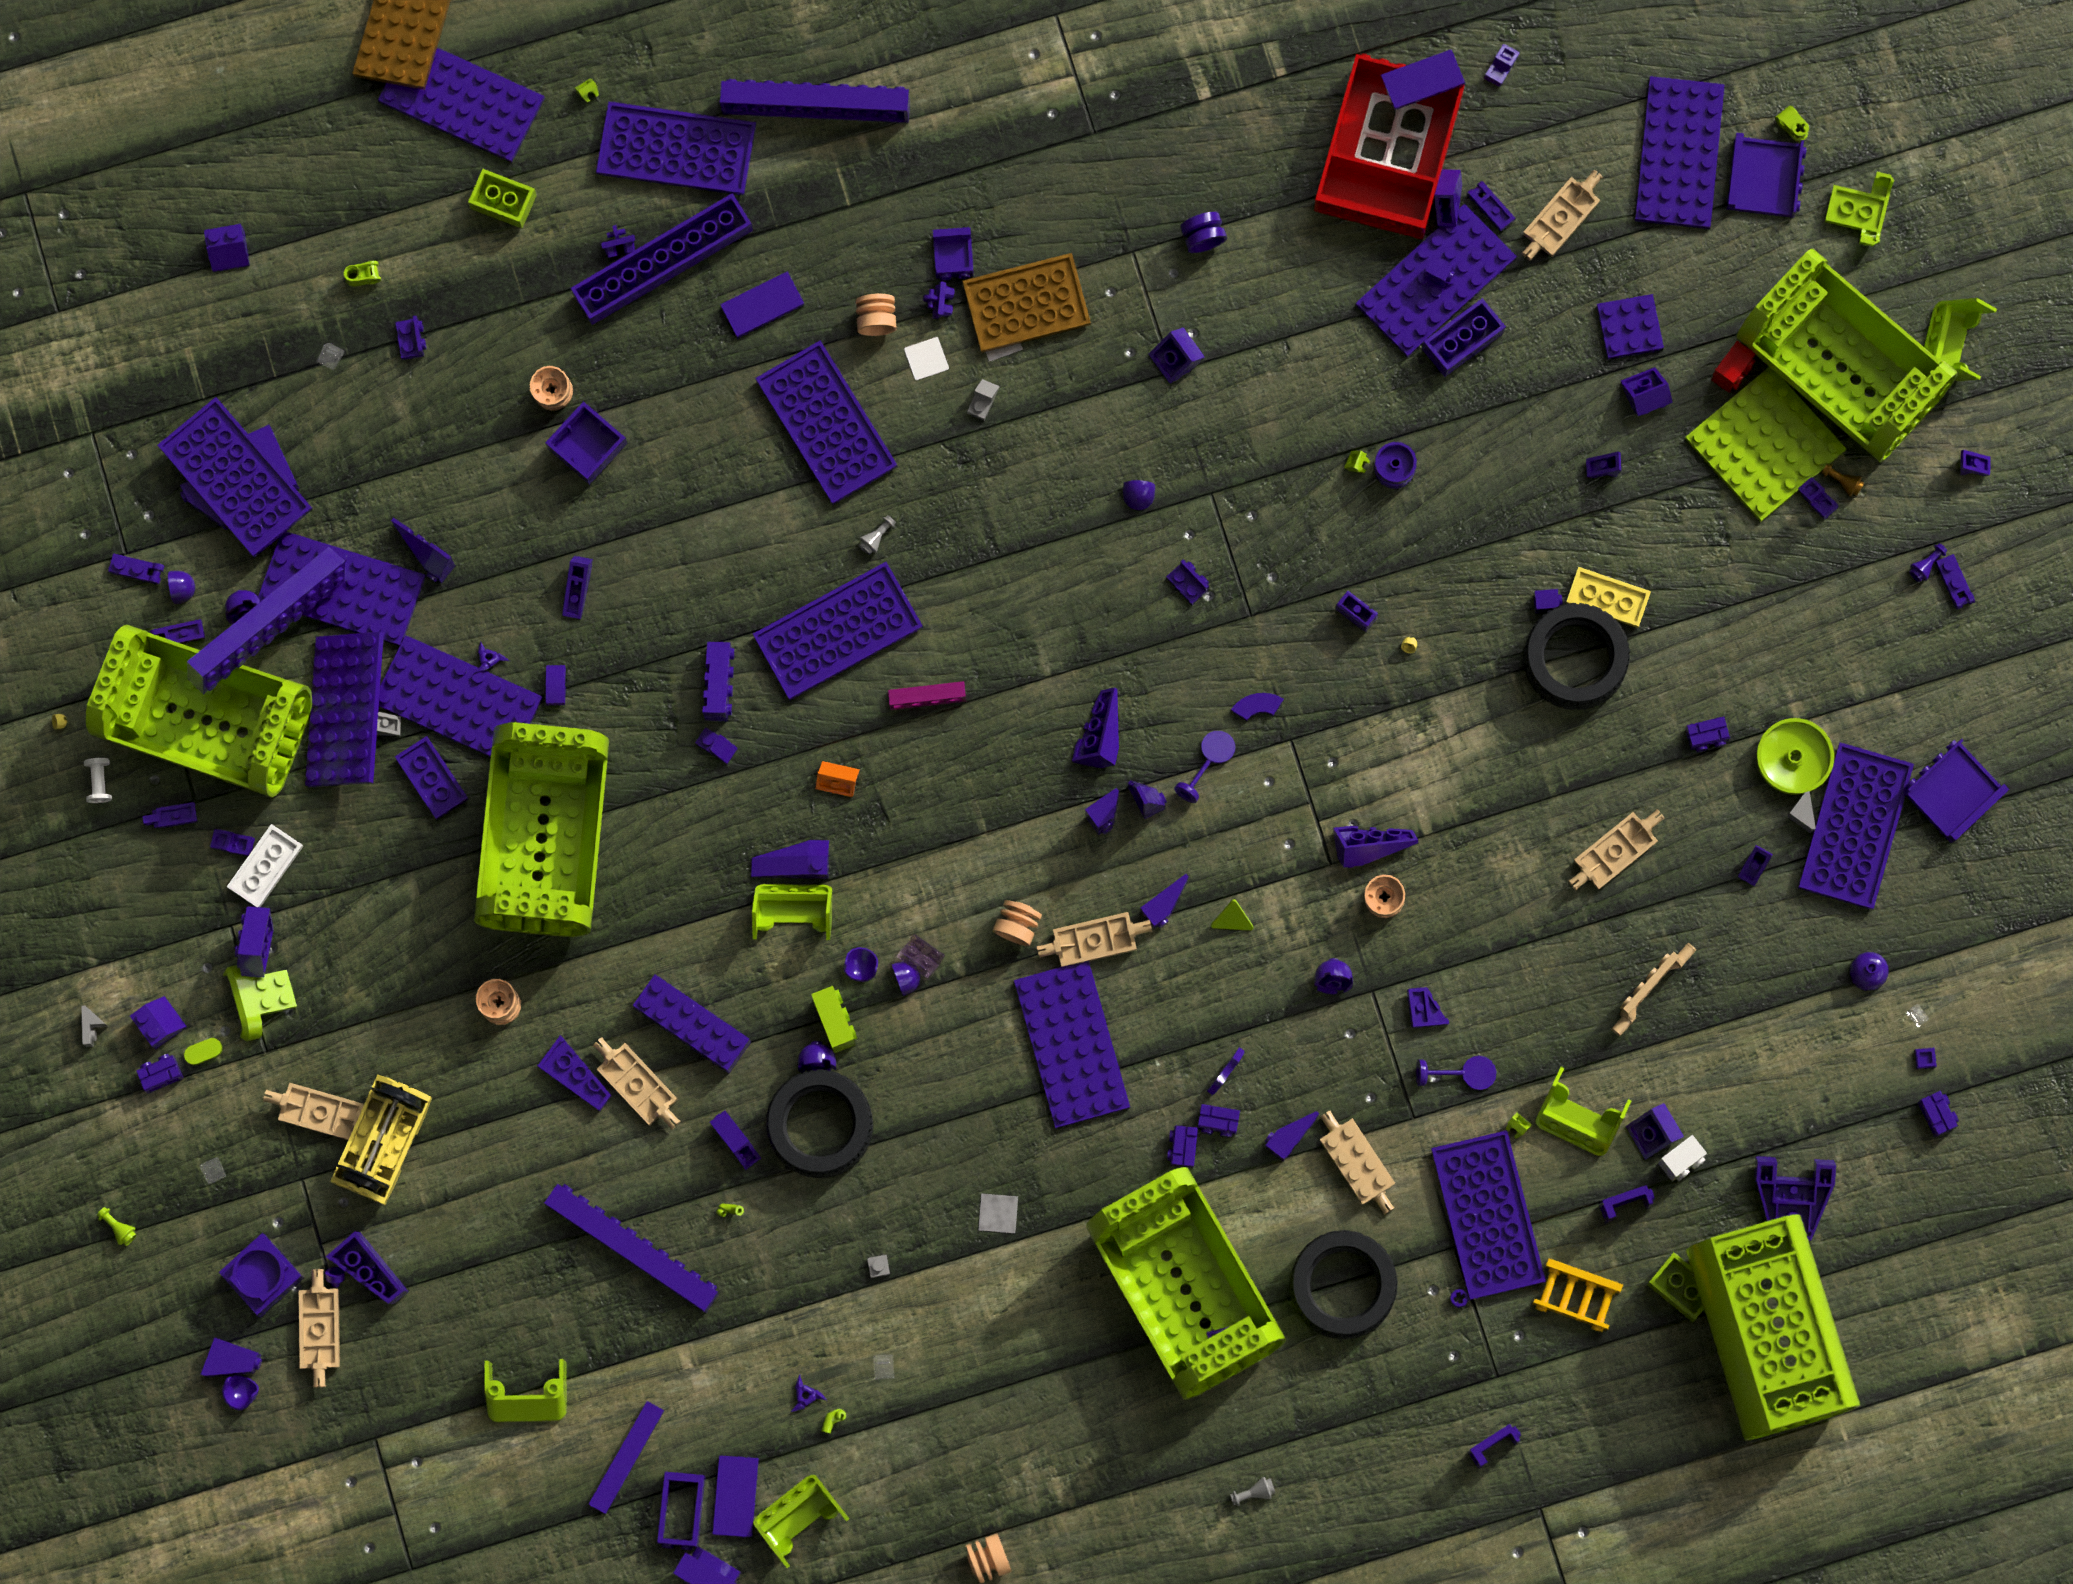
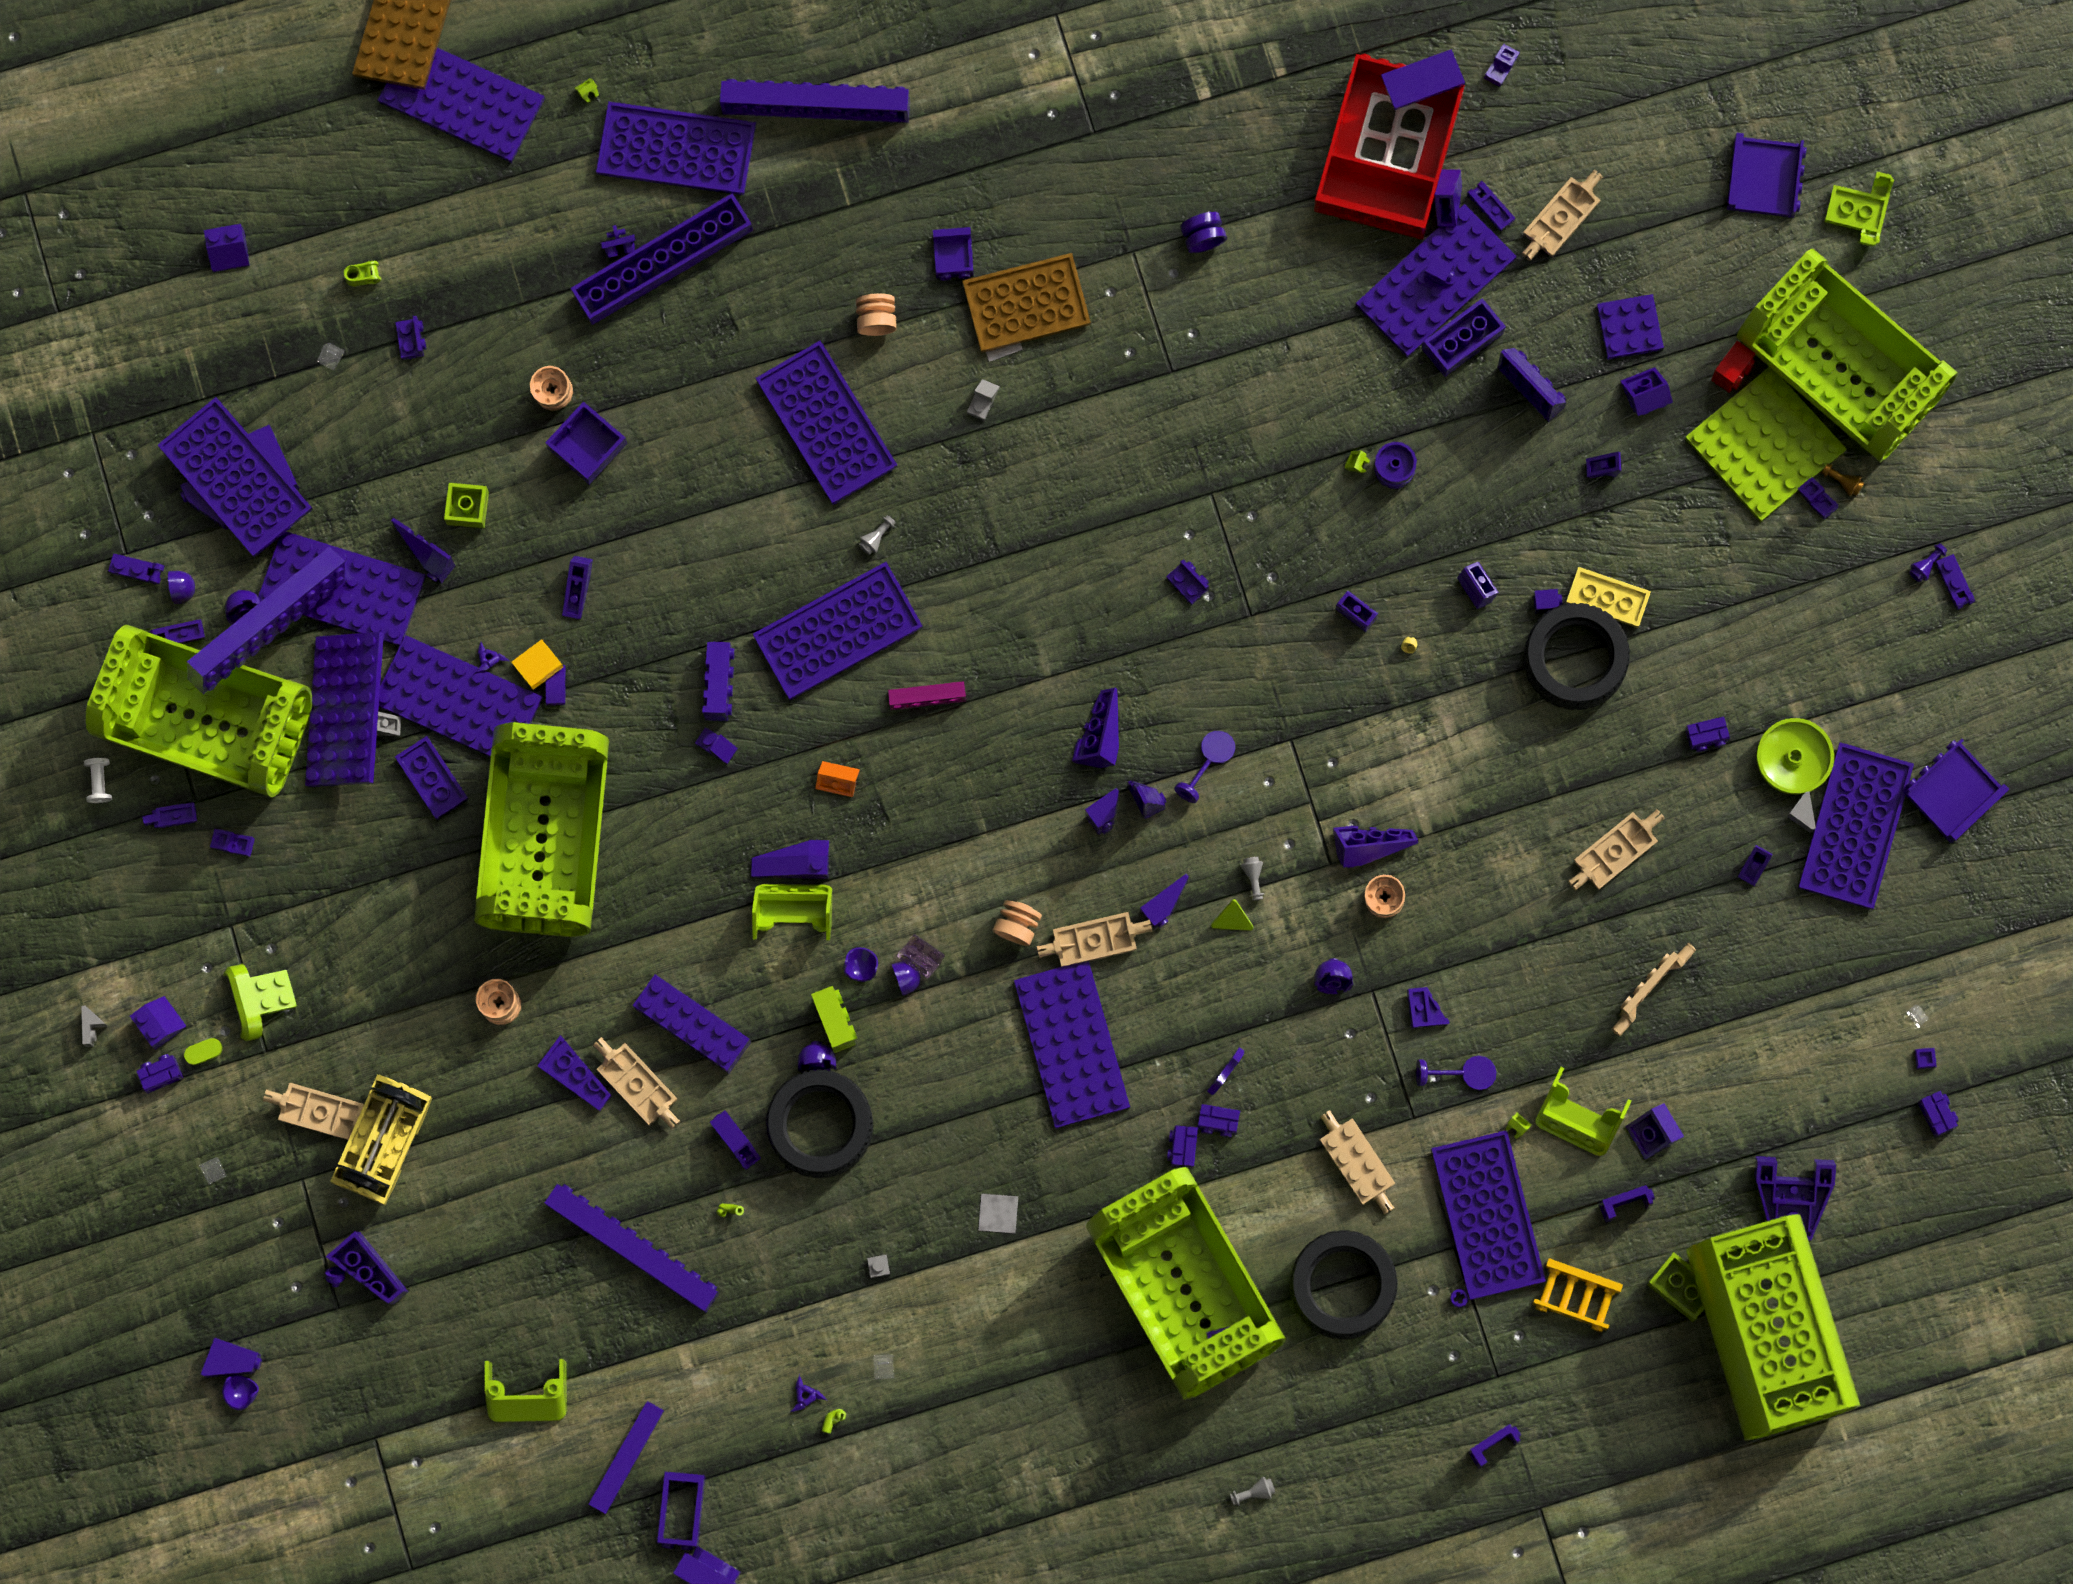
(59, 721): light yellow hinge -> none
(123, 1233): lime piece -> none
(254, 942): dark purple brick -> none
(261, 1275): dark purple container -> none
(265, 866): white plate -> none
(319, 1328): tan plate -> none
(466, 505): none -> lime brick
(502, 198): lime brick -> none
(537, 664): none -> yellow tile
(735, 1496): dark purple tile -> none
(762, 304): dark purple tile -> none
(794, 1513): lime windscreen -> none
(926, 358): white sticker -> none
(936, 300): dark purple hips -> none
(988, 1558): light nougat wheel -> none
(1138, 494): dark purple helmet -> none
(1176, 355): dark purple slope -> none
(1252, 868): none -> light grey piece
(1256, 704): dark purple tile -> none
(1288, 1137): dark purple slope -> none
(1477, 585): none -> dark purple brick
(1531, 383): none -> dark purple slope
(1679, 152): dark purple plate -> none
(1682, 1158): white brick -> none
(1791, 121): lime piece -> none
(1861, 970): dark purple cylinder -> none
(1949, 328): lime windscreen -> none
(1974, 463): dark purple slope -> none

